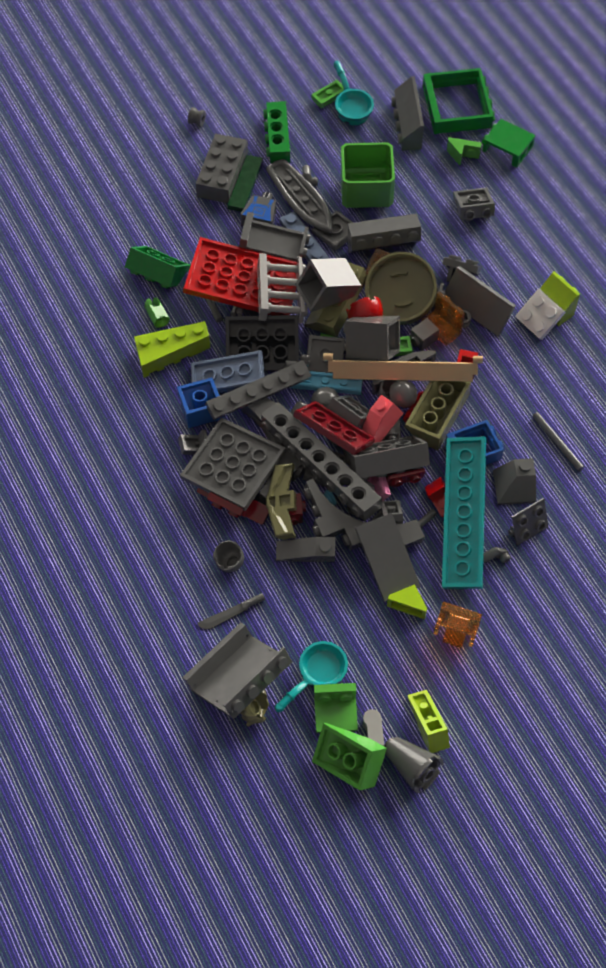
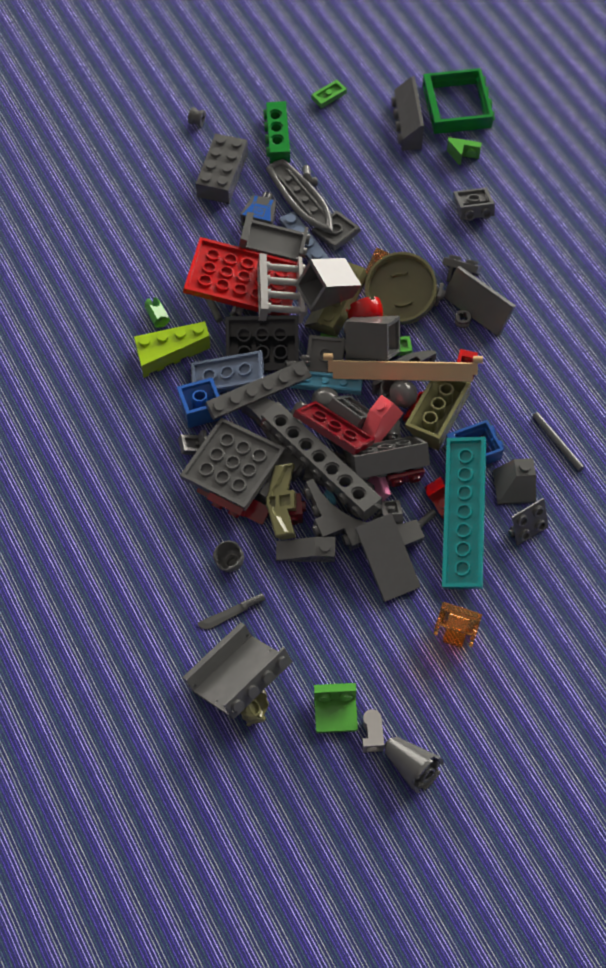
(156, 266): green slope -> none
(245, 183): dark green tile -> none
(319, 665): teal piece -> none
(349, 756): bright green slope -> none
(352, 104): teal piece -> none
(367, 175): bright green plate -> none
(383, 233): dark grey slope -> none
(408, 601): lime slope -> none
(424, 334): dark grey brick -> none
(429, 721): lime slope -> none
(447, 318): clear orange bracket -> none
(498, 553): dark grey arm -> none
(510, 140): green panel -> none
(540, 314): white plate -> none
(562, 294): lime slope -> none

